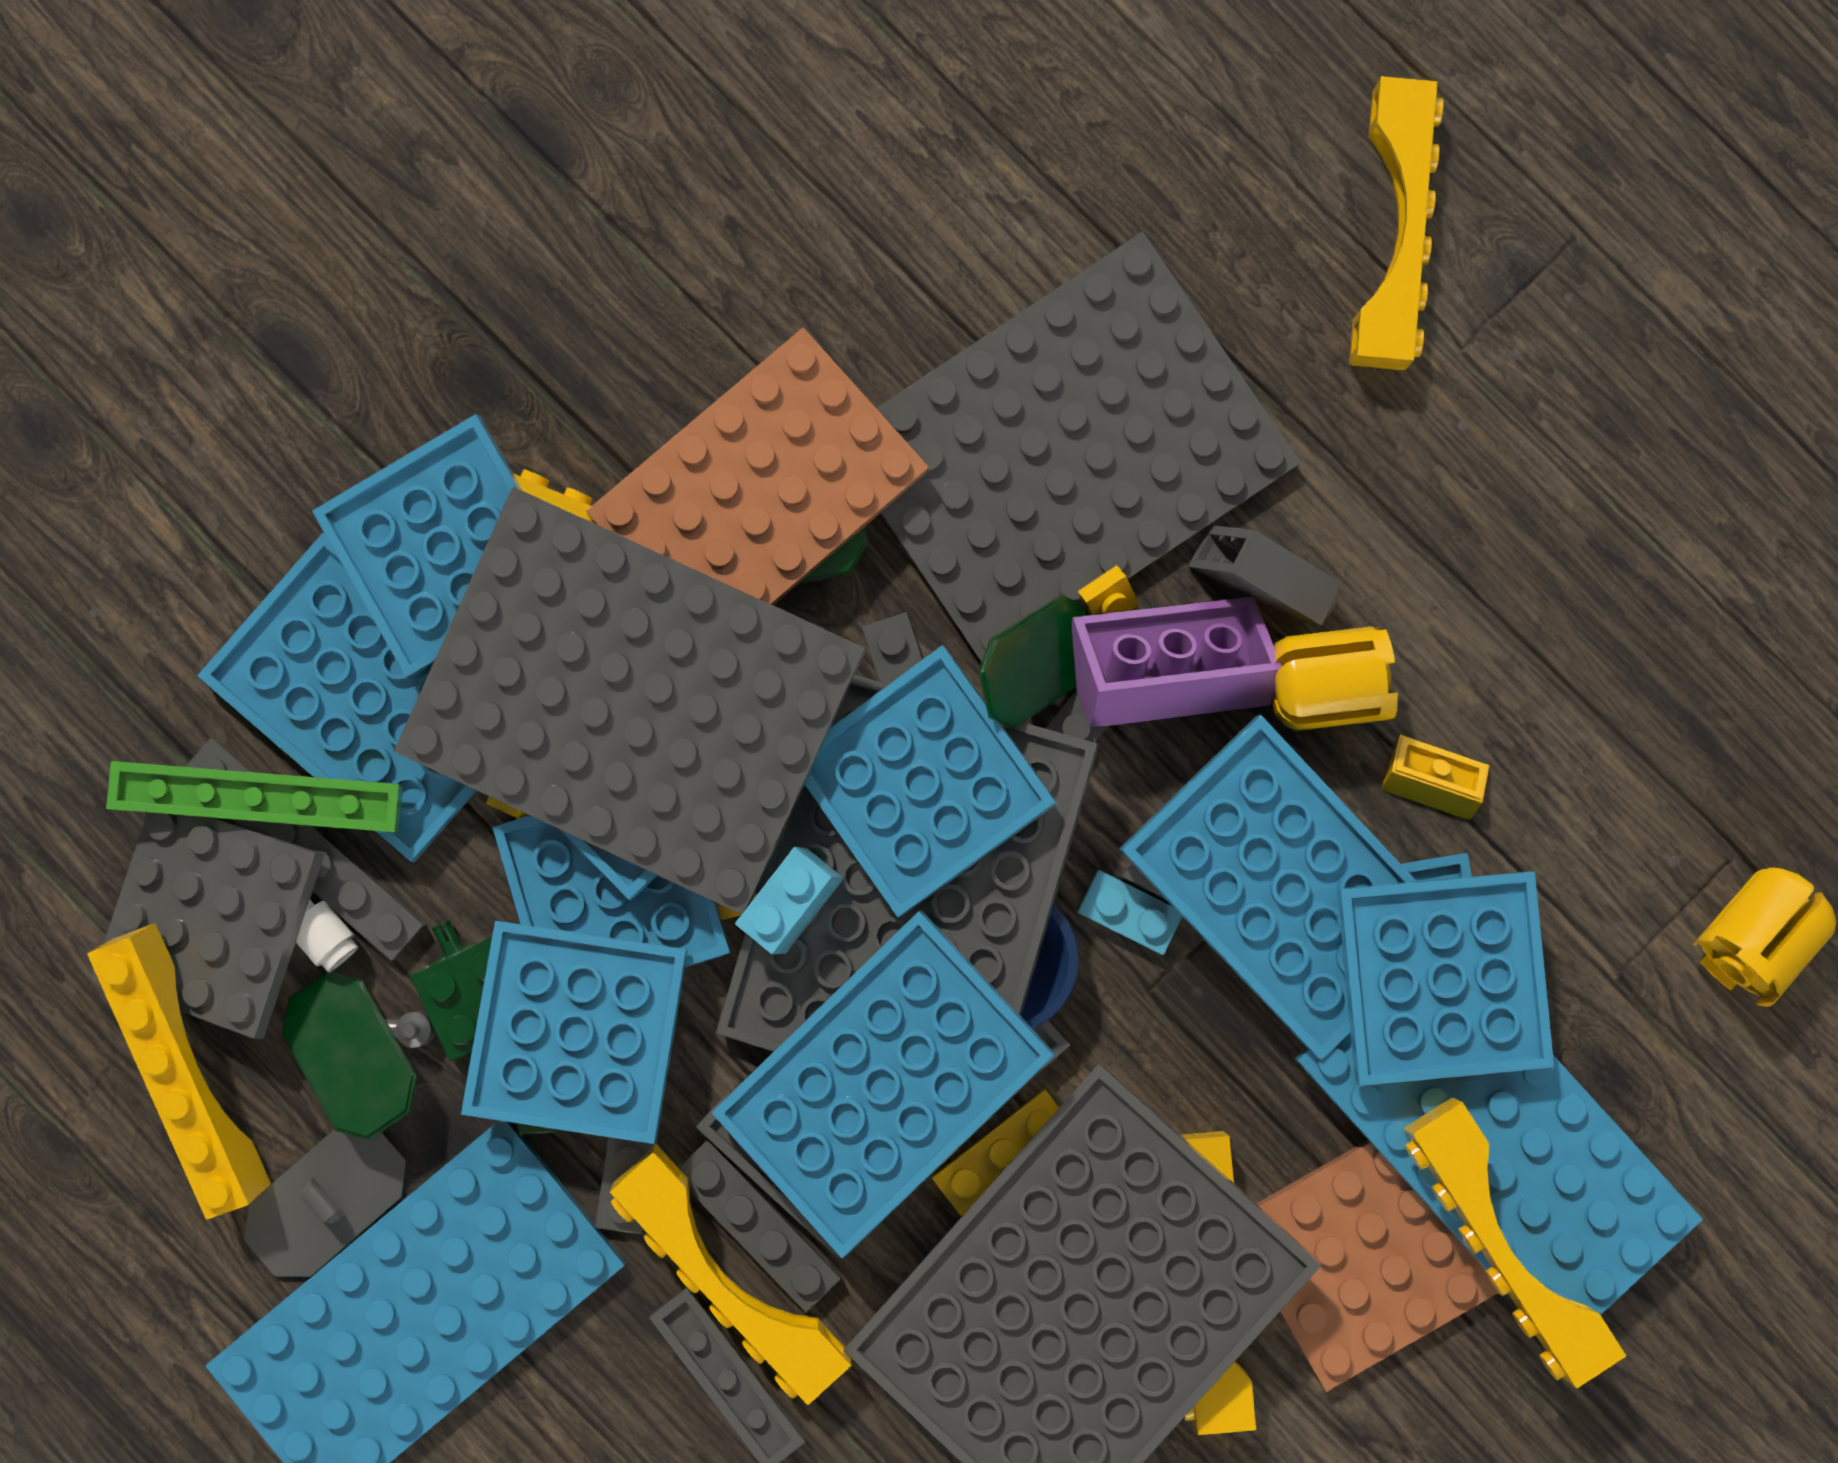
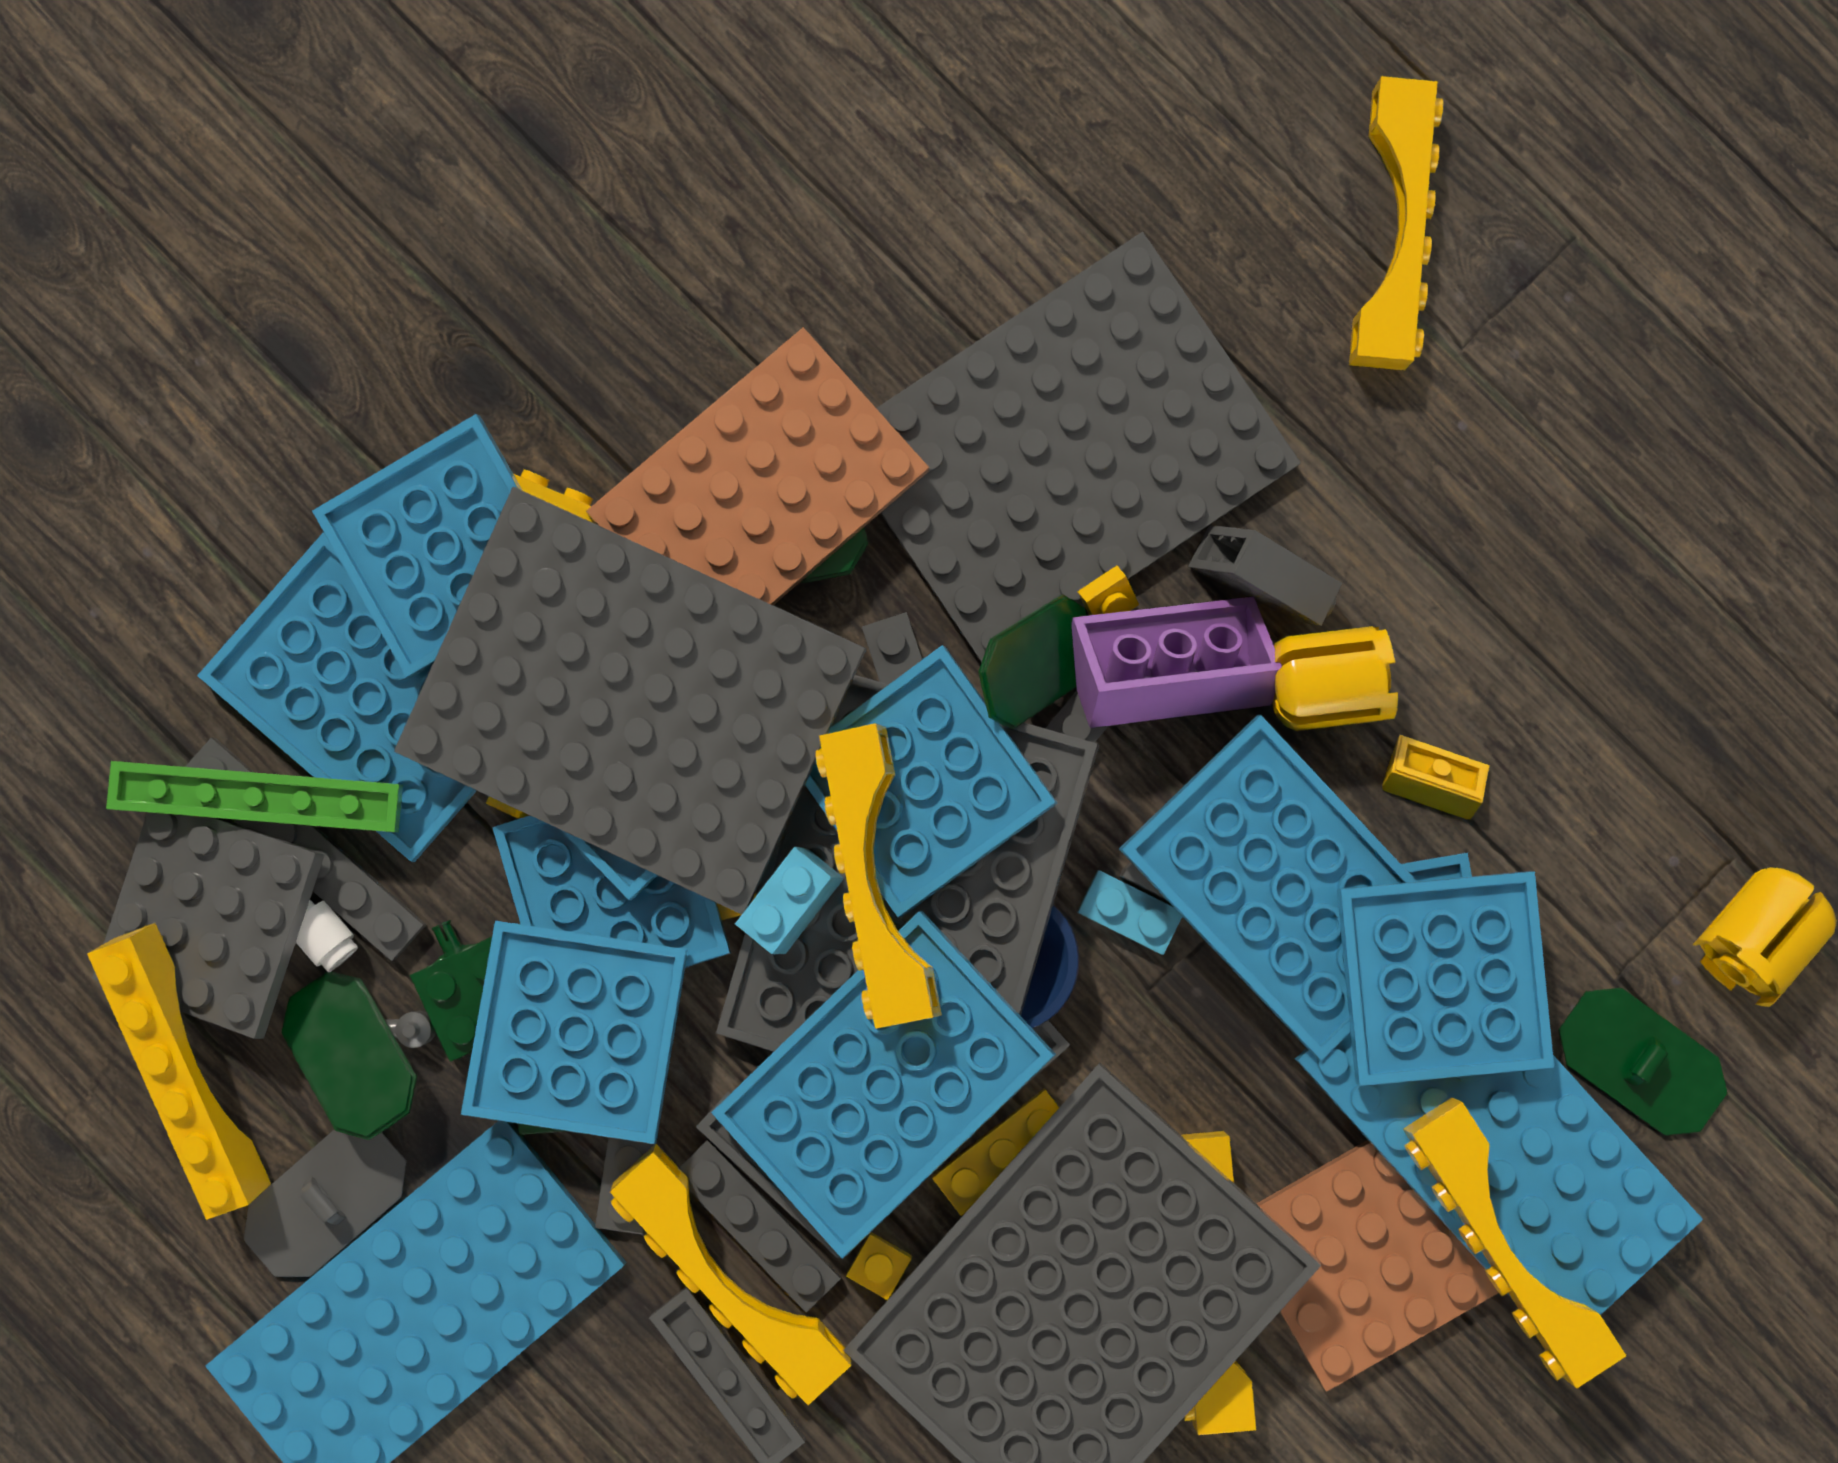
(858, 776): none -> yellow arch
(879, 1266): none -> yellow plate
(1642, 1061): none -> dark green shield

